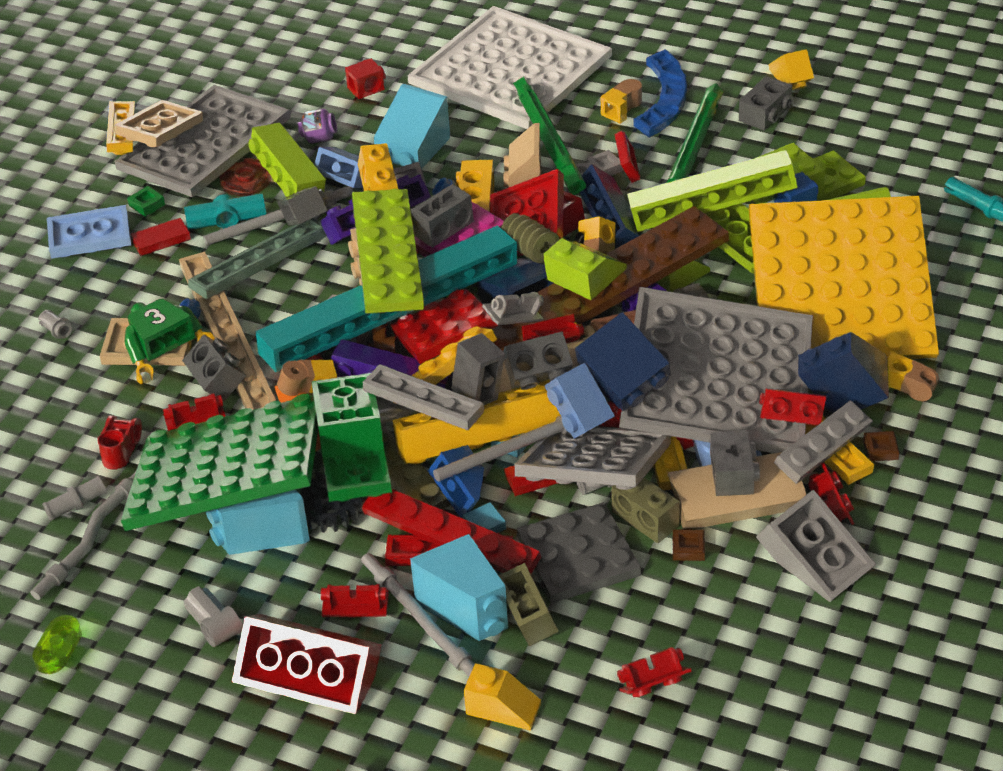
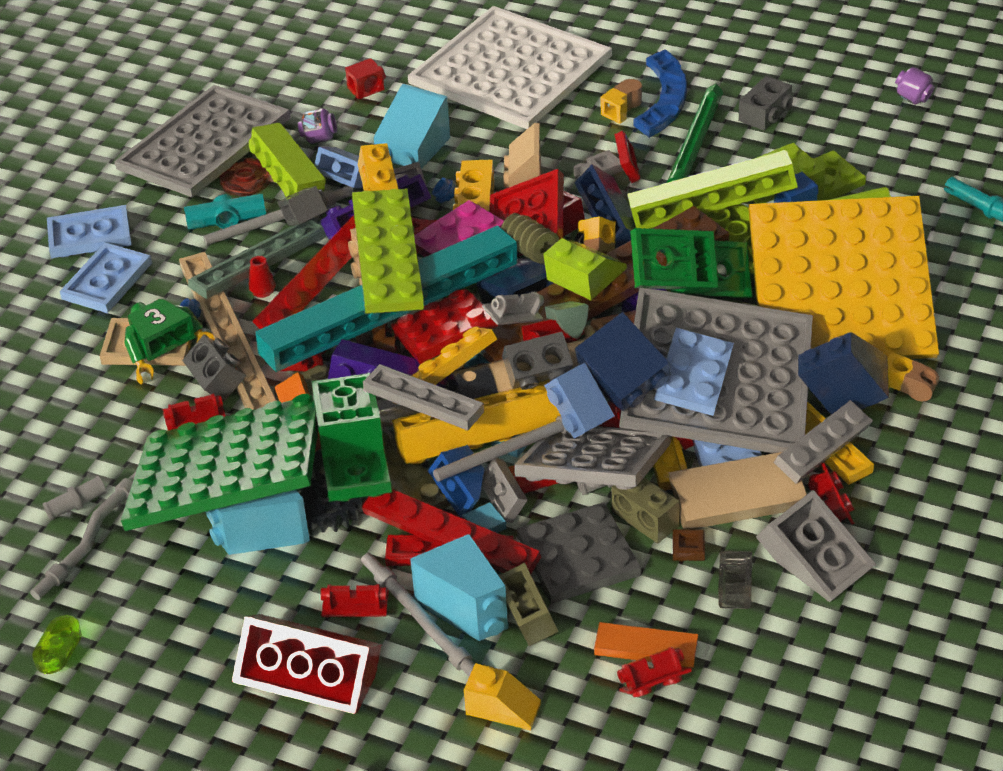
(57, 326): light grey pin -> none
(105, 277): none -> light blue plate
(118, 112): yellow plate -> none
(118, 441): red piece -> none
(146, 201): green plate -> none
(158, 123): tan plate -> none
(160, 236): red tile -> none
(215, 620): light grey piece -> none
(260, 277): none -> red cone
(297, 375): medium nougat leg -> none
(309, 279): none -> red plate
(442, 215): dark grey brick -> none
(478, 369): flat silver brick -> none
(503, 490): none -> light grey plate
(550, 136): green piece -> none
(570, 317): none -> sand green tile
(641, 642): none -> orange tile
(690, 263): none -> green bracket
(696, 371): none -> light blue plate
(733, 463): flat silver brick -> none
(735, 581): none -> clear smoke slope
(792, 406): red hinge -> none
(793, 69): yellow slope -> none
(881, 446): reddish brown tile -> none
(914, 85): none -> medium lavender head

